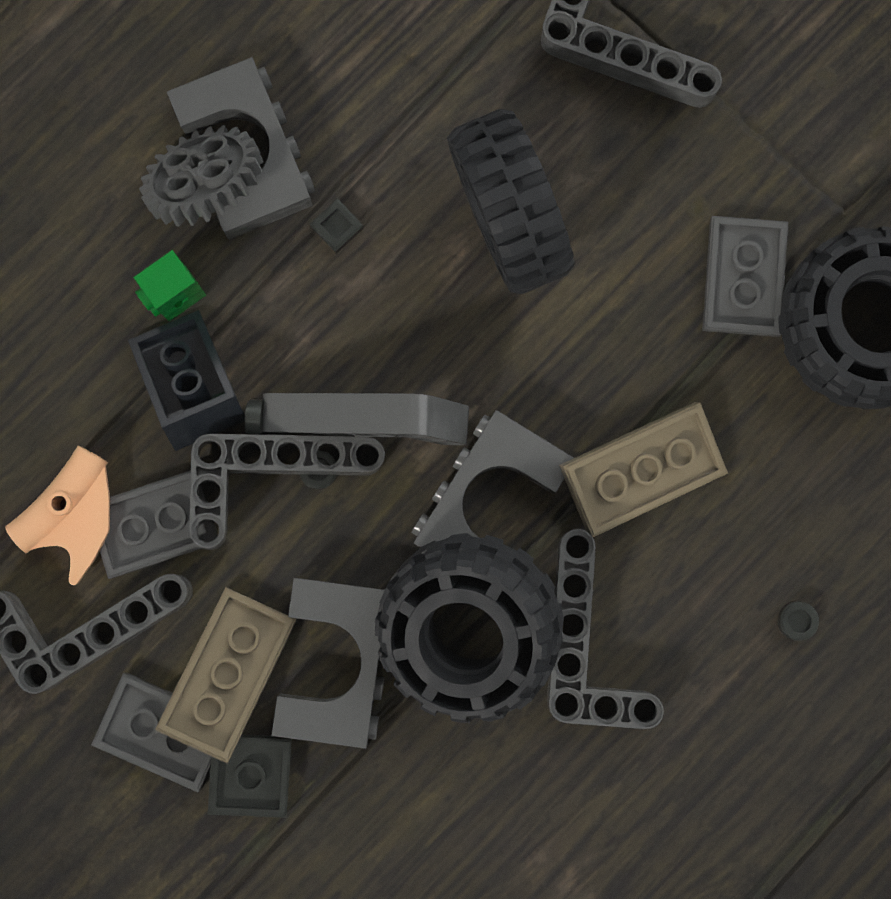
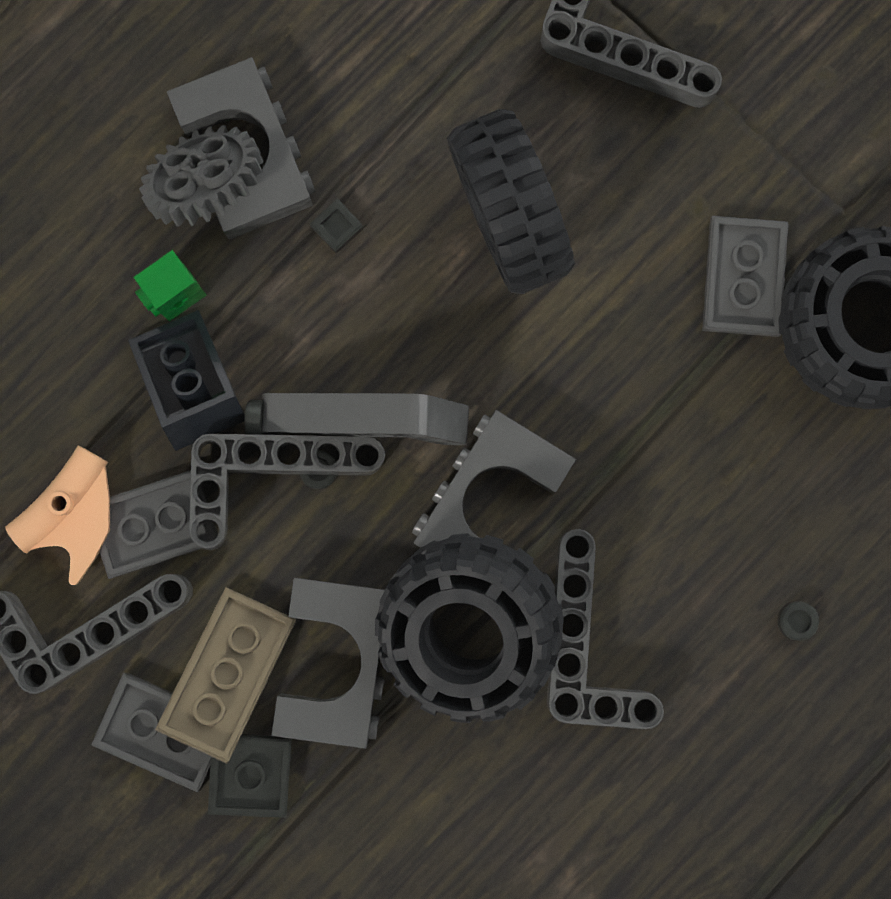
(643, 469): dark tan tile -> none

